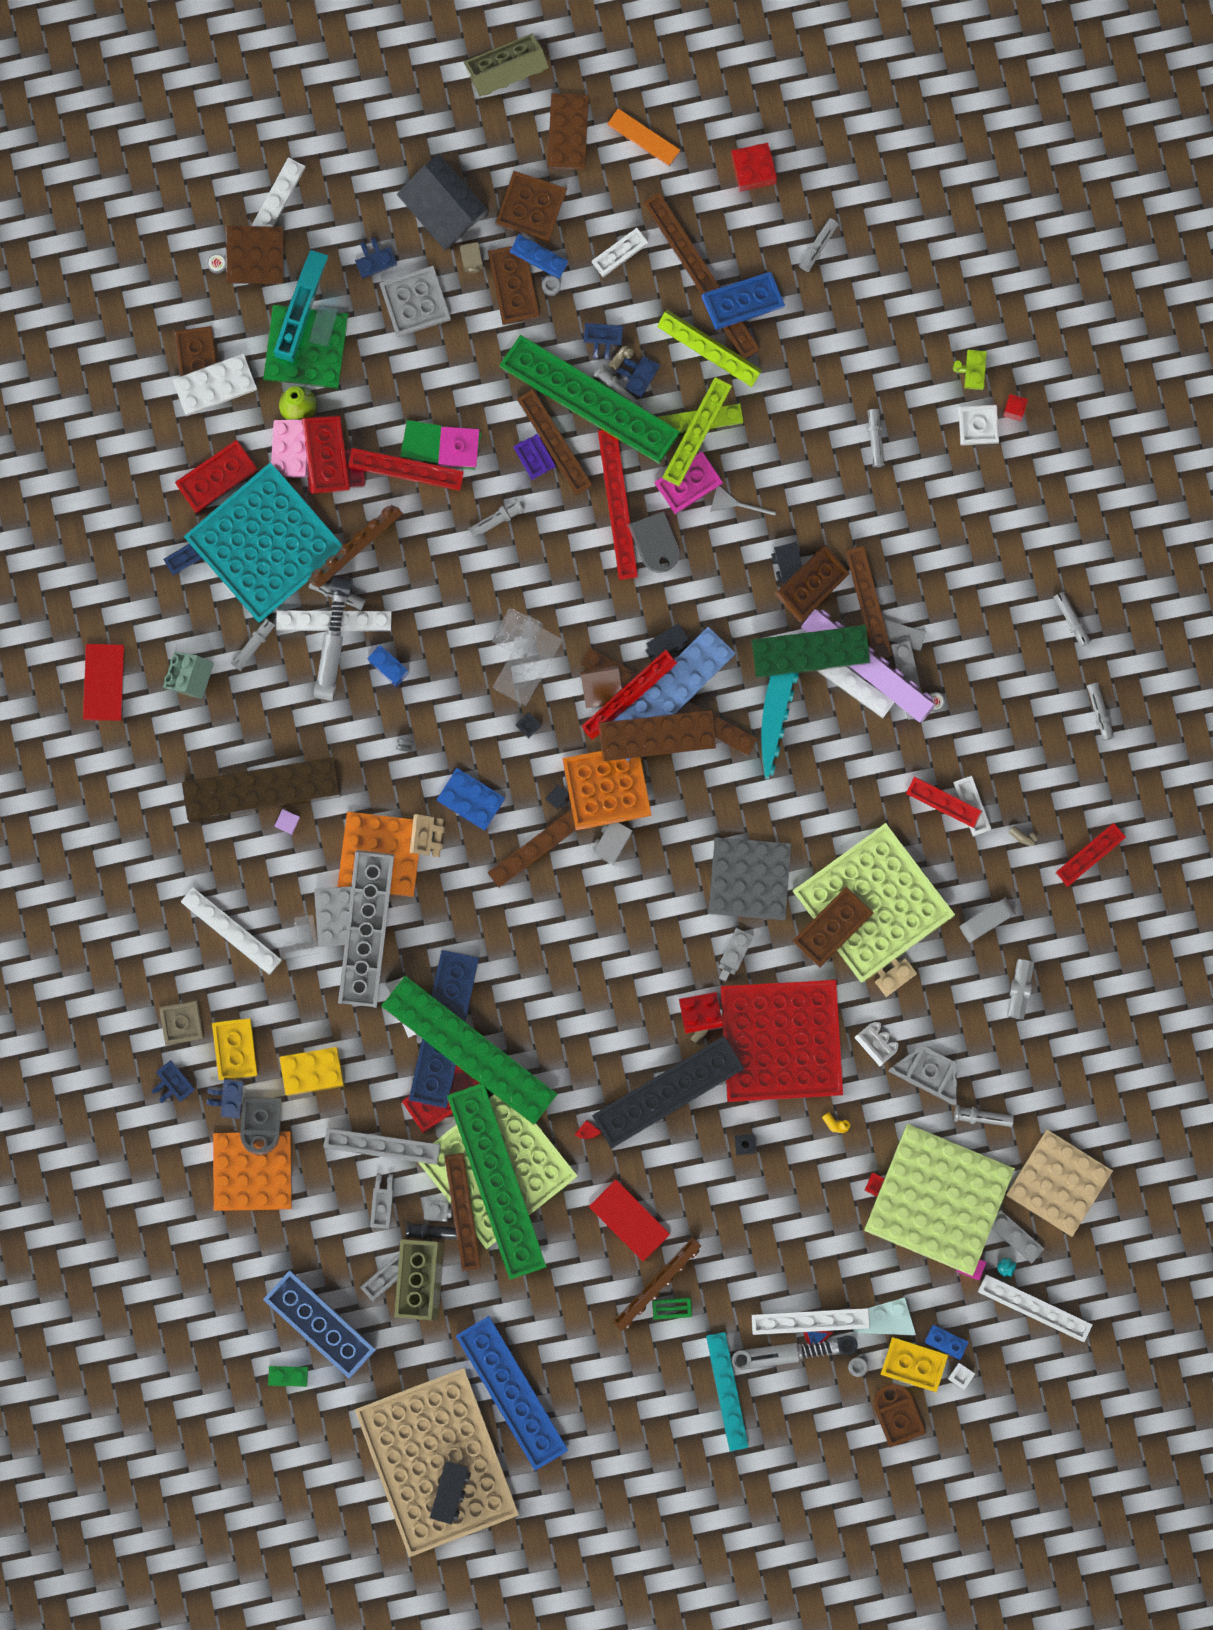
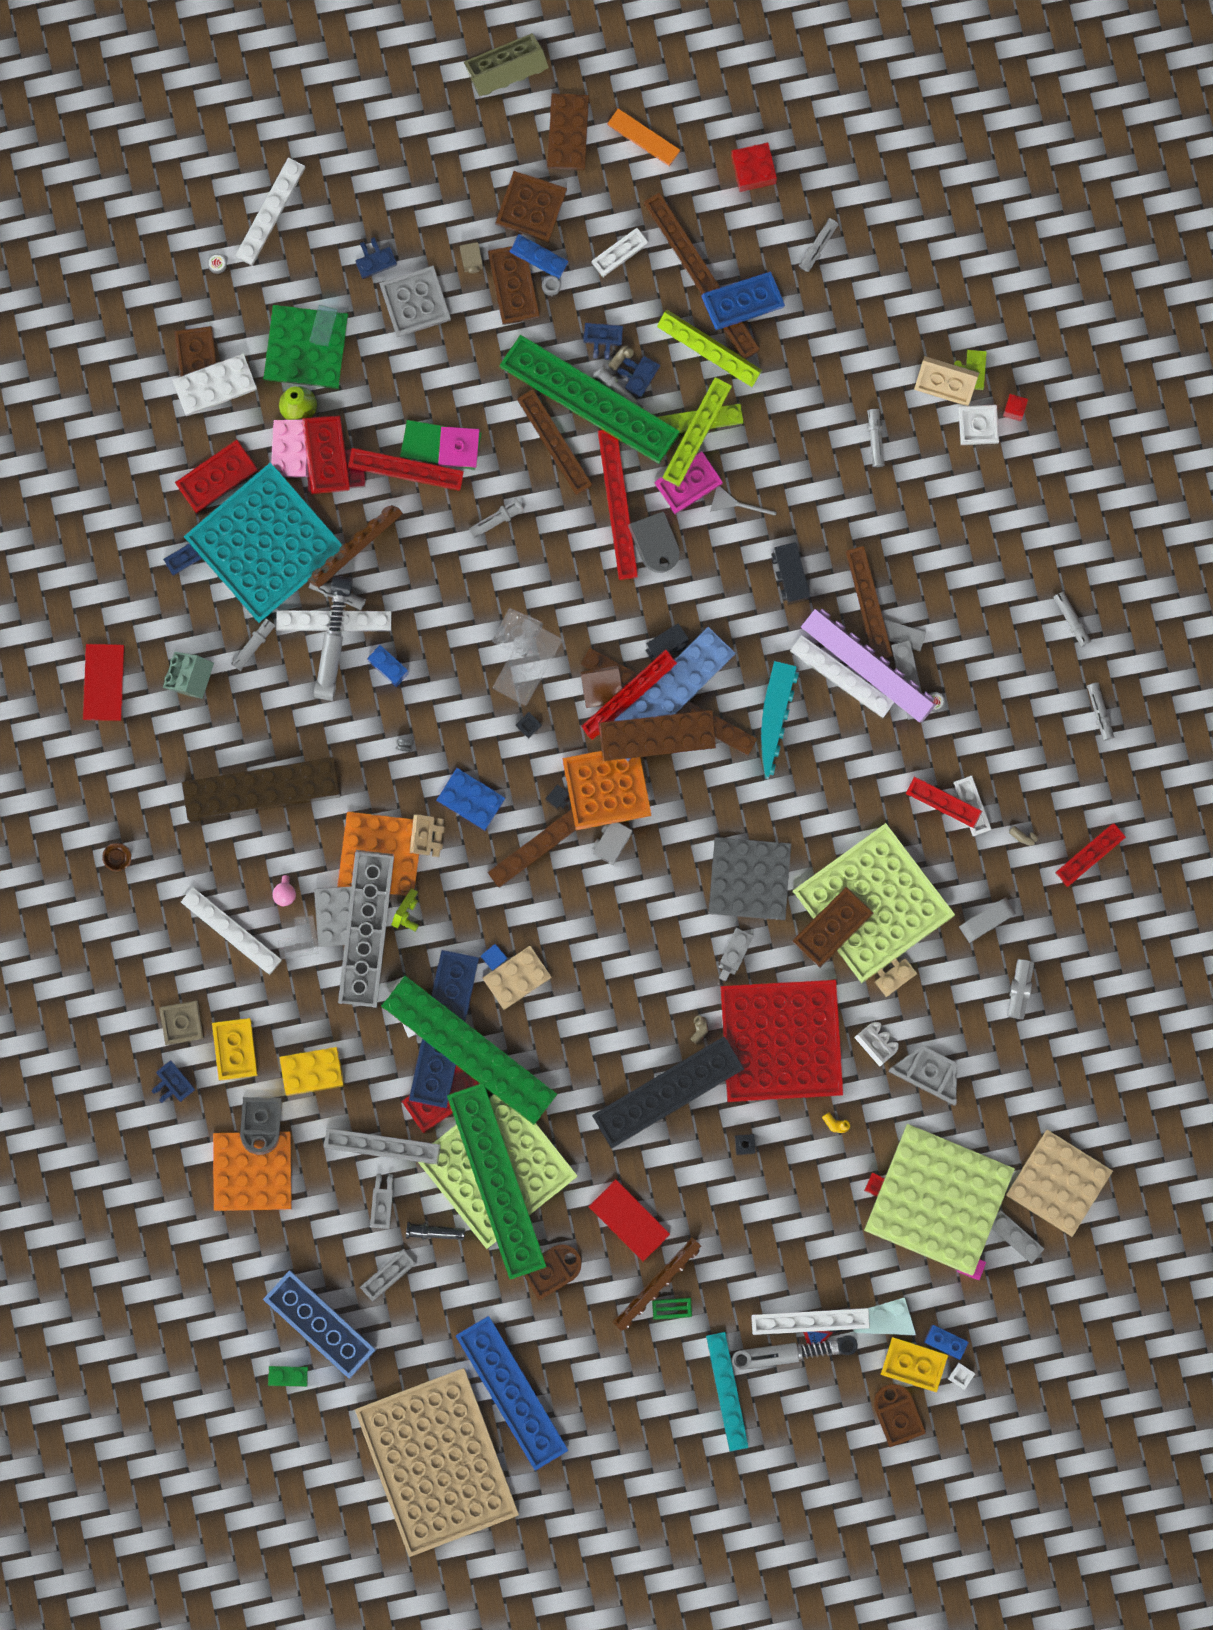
(116, 856): none -> reddish brown hair
(231, 1097): dark blue hinge -> none
(254, 255): reddish brown plate -> none
(284, 893): none -> bright pink piece
(287, 822): lavender tile -> none
(300, 306): teal slope -> none
(402, 914): none -> lime plate
(419, 1280): olive slope -> none
(437, 1211): light grey bracket -> none
(442, 202): black piece -> none
(450, 1492): black brick -> none
(462, 1212): reddish brown tile -> none
(493, 957): none -> blue tile
(517, 977): none -> tan plate
(534, 457): dark purple plate -> none
(556, 1273): none -> reddish brown tile
(587, 1131): red tile -> none
(700, 1012): red plate -> none
(811, 651): dark green plate -> none
(812, 583): reddish brown tile -> none
(857, 1366): light grey tile -> none
(946, 381): none -> tan plate
(973, 1113): light grey pin -> none
(1006, 1267): teal plate -> none
(1035, 1308): white plate -> none

